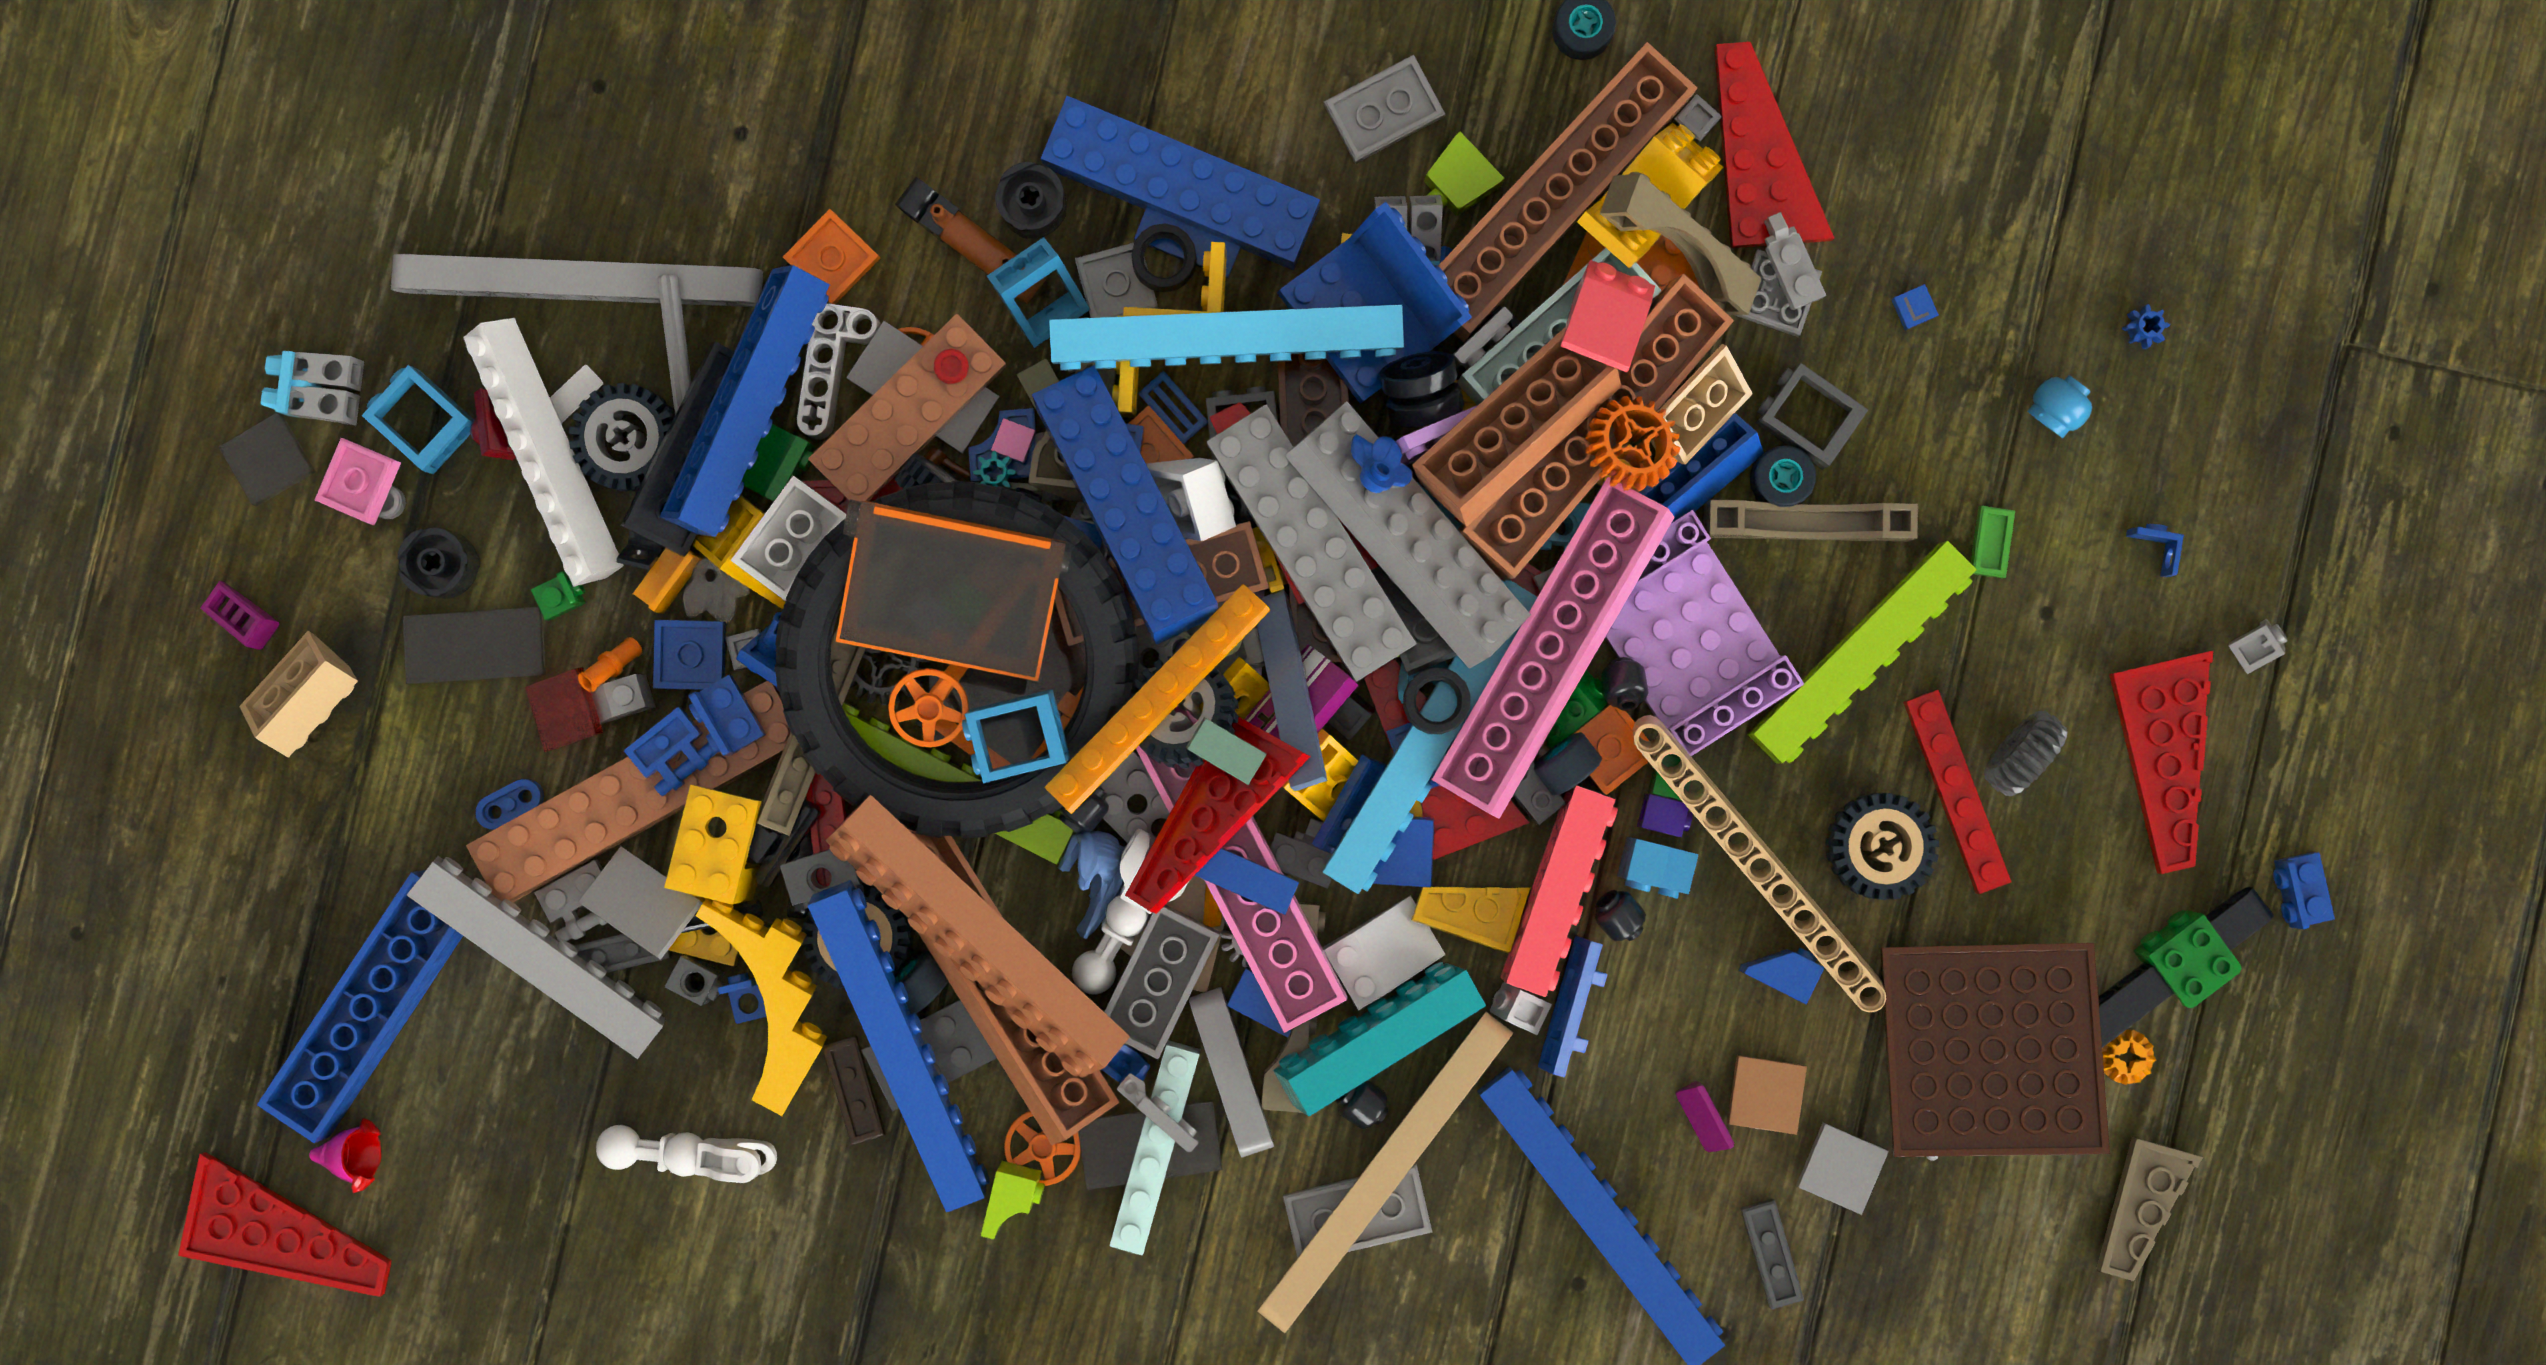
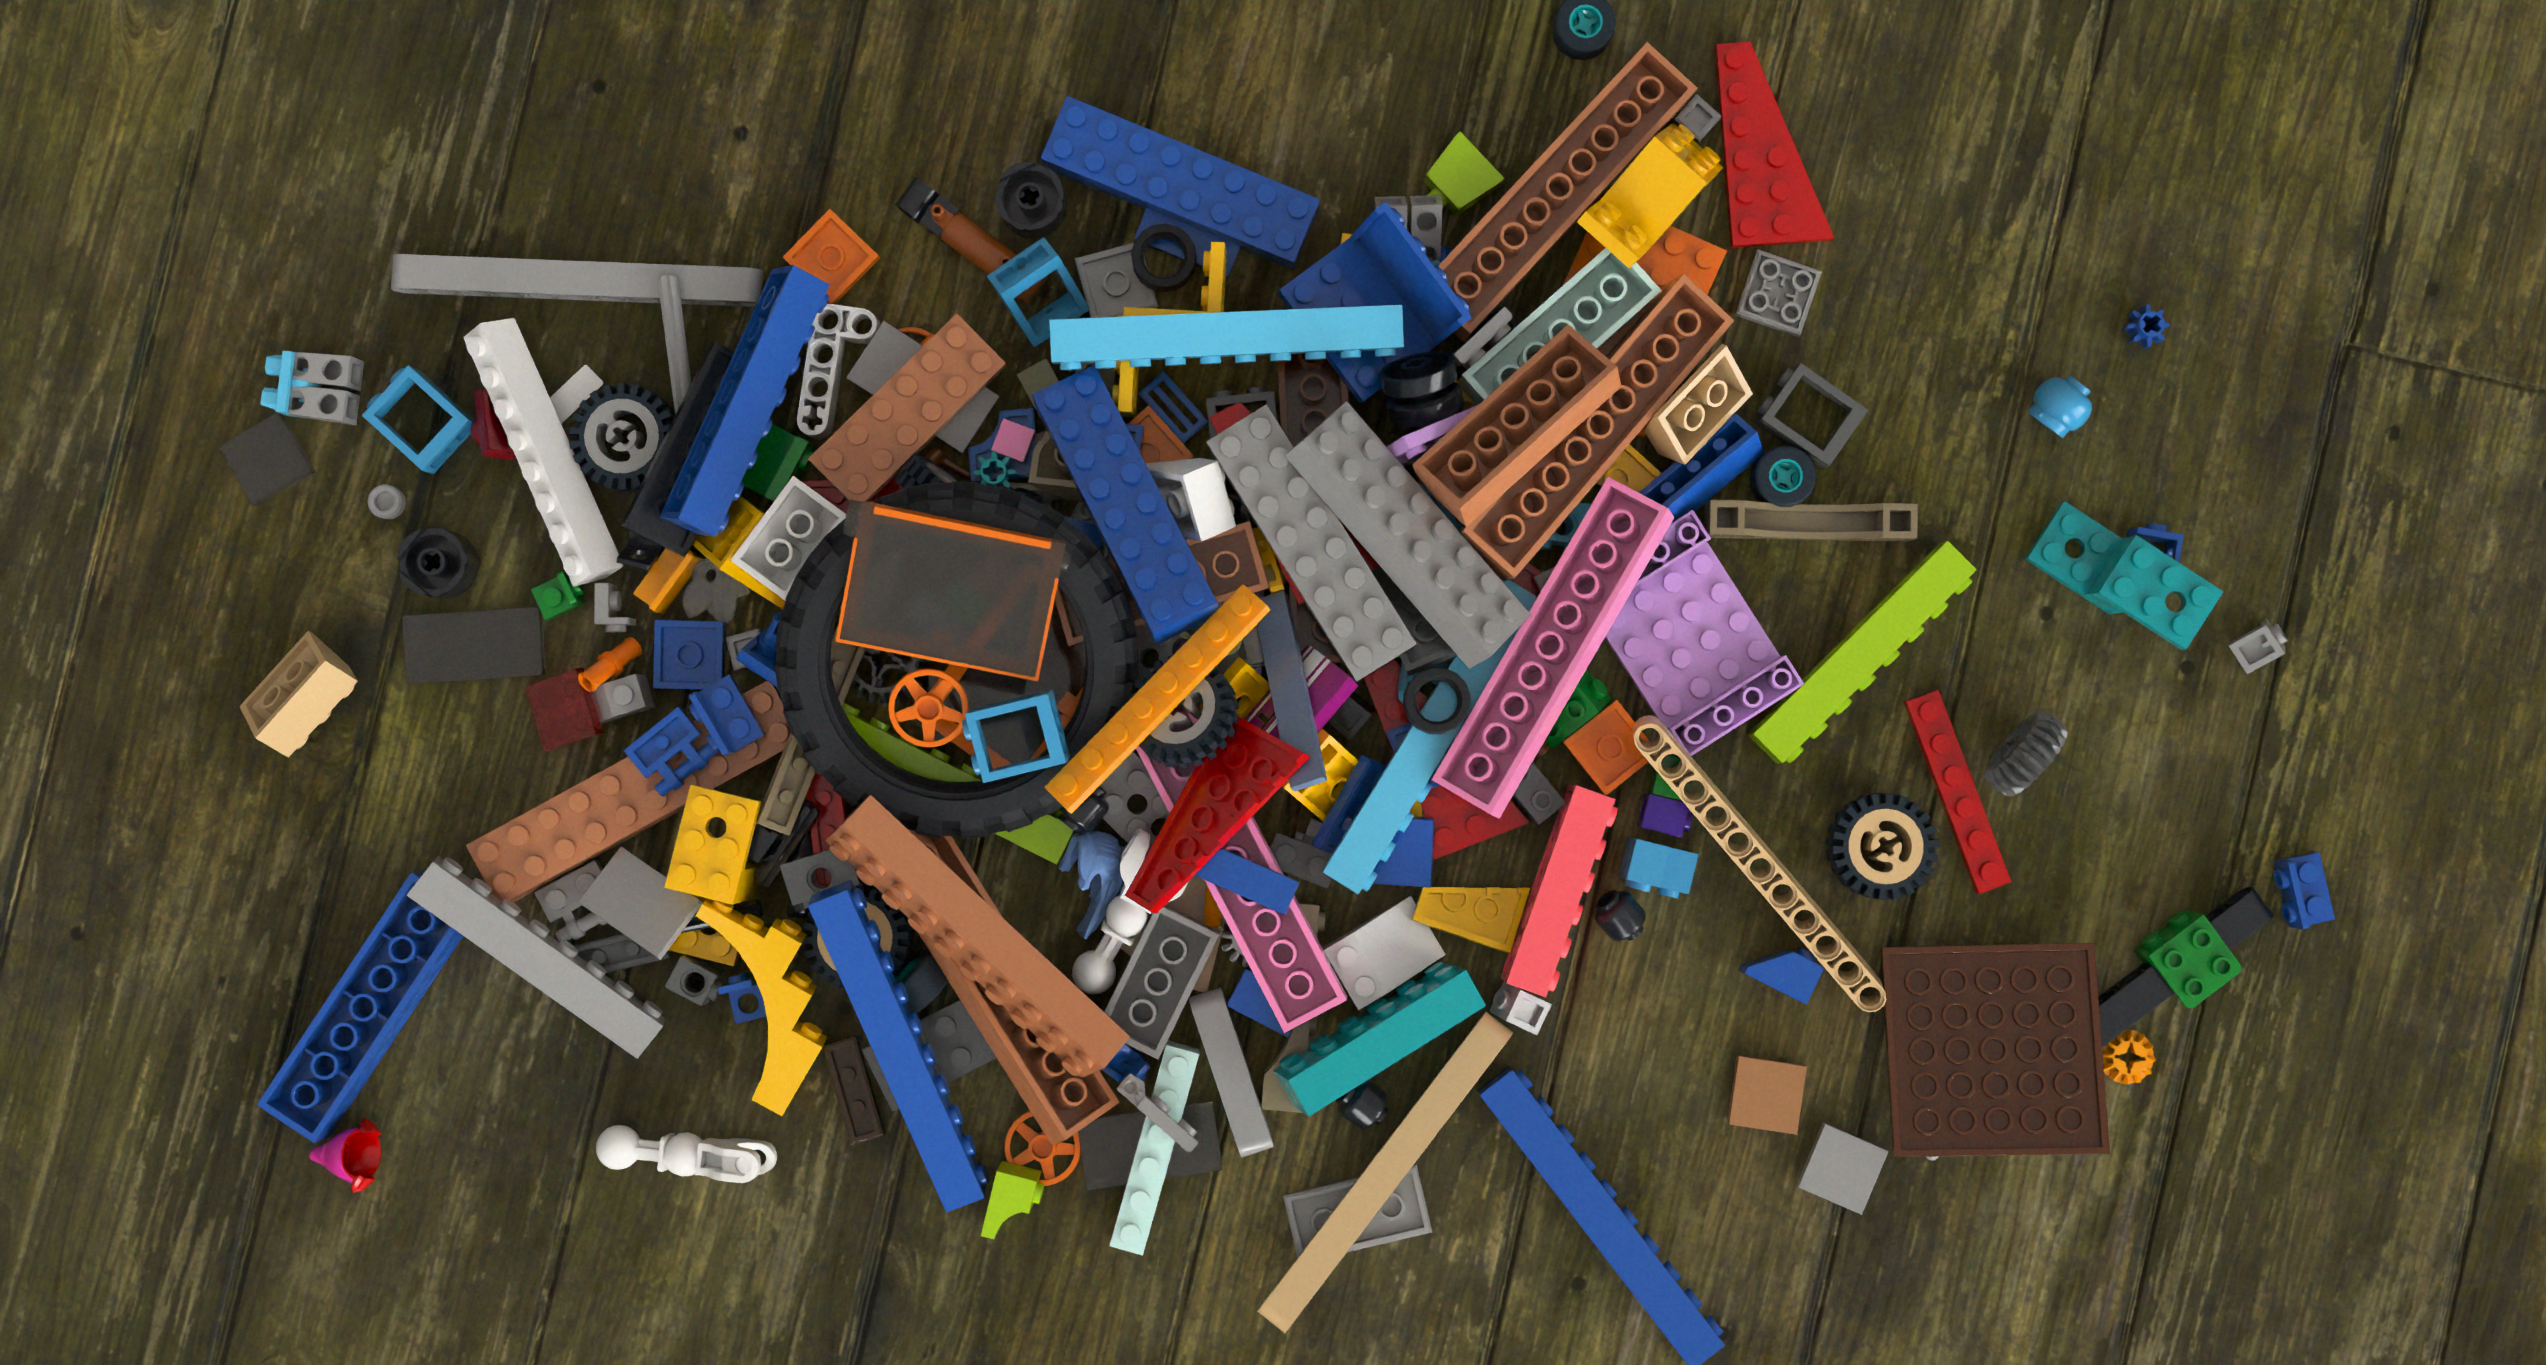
(257, 628): magenta slope -> none
(257, 1230): red wing -> none
(357, 481): bright pink tile -> none
(510, 801): blue plate -> none
(606, 604): none -> light grey bracket
(951, 366): red tile -> none
(1226, 750): sand green tile -> none
(1380, 463): blue plate -> none
(1384, 109): light grey tile -> none
(1567, 763): black wheel -> none
(1570, 1006): blue hinge -> none
(1608, 315): coral slope -> none
(1622, 418): orange gear -> none
(1624, 683): black head -> none
(1639, 205): dark tan arch -> none
(1704, 1117): magenta slope -> none
(1772, 1254): dark grey tile -> none
(1792, 263): light grey hinge -> none
(1915, 307): blue tile -> none
(1992, 541): bright green tile -> none
(2124, 575): none -> teal bracket
(2146, 1193): dark tan wing -> none
(2166, 741): red wing -> none

